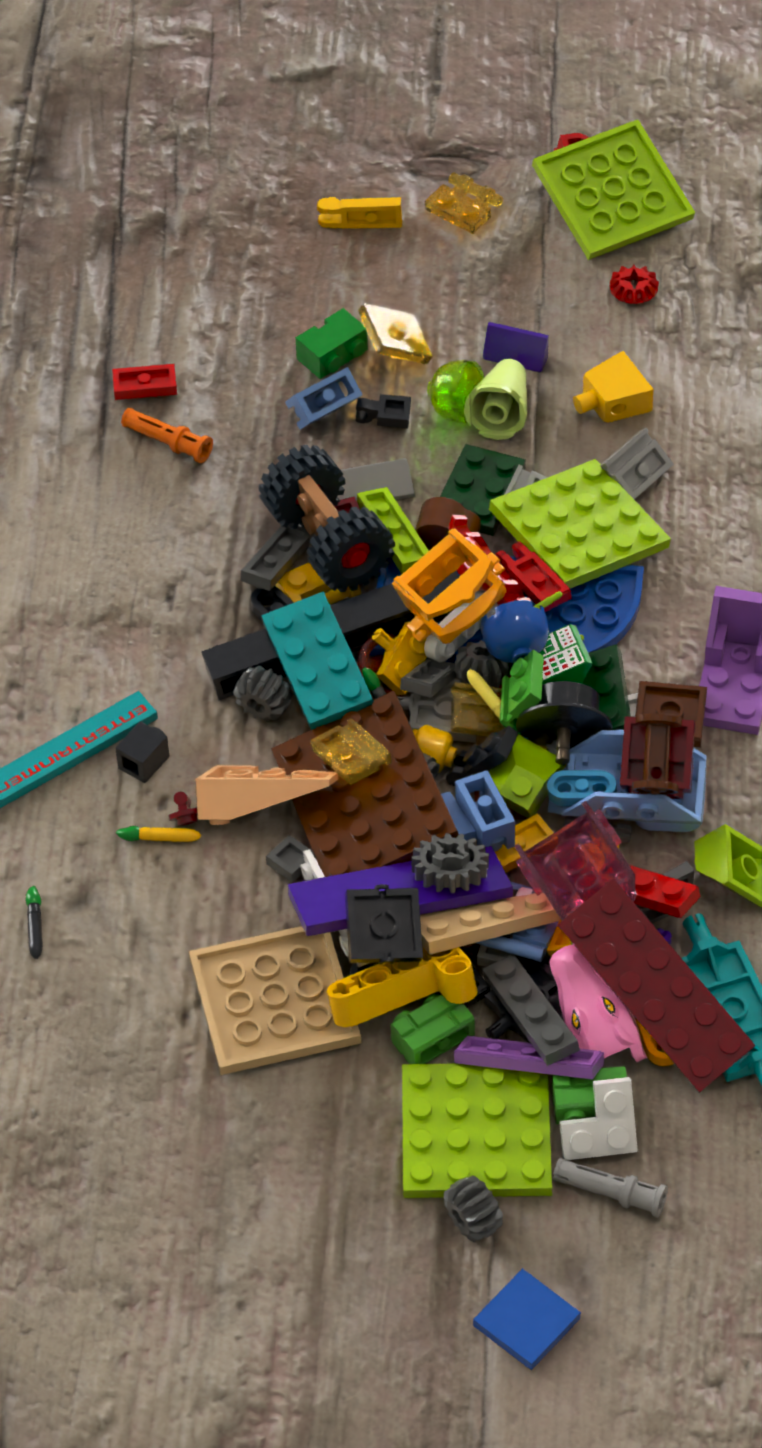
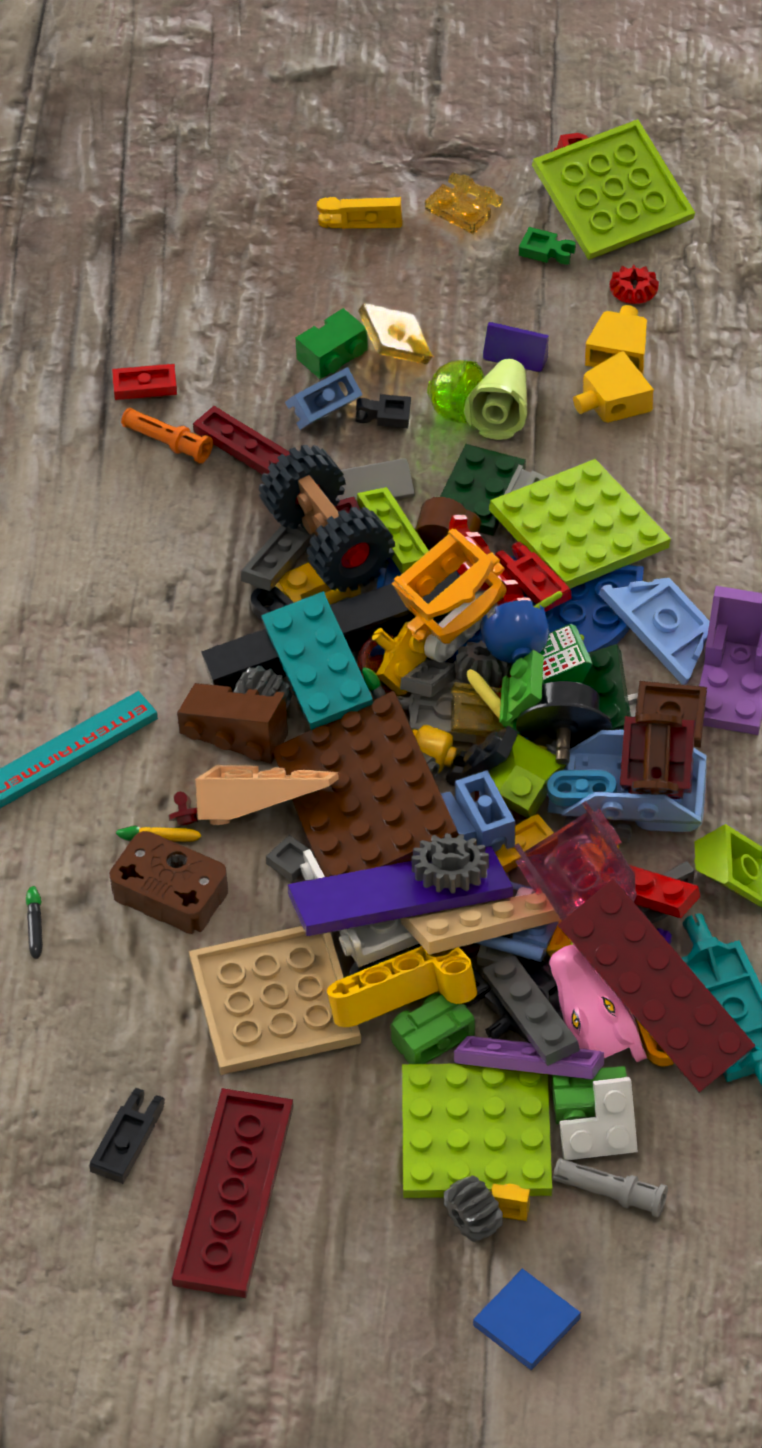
(126, 1137): none -> black hinge
(142, 751): black brick -> none
(169, 882): none -> reddish brown axle
(233, 1193): none -> dark red plate
(235, 721): none -> reddish brown wedge
(238, 440): none -> dark red plate
(350, 751): clear yellow plate -> none
(383, 925): black plate -> none
(512, 1200): none -> yellow plate
(543, 244): none -> green plate
(615, 334): none -> yellow torso
(637, 463): light grey plate -> none
(662, 621): none -> light blue wing

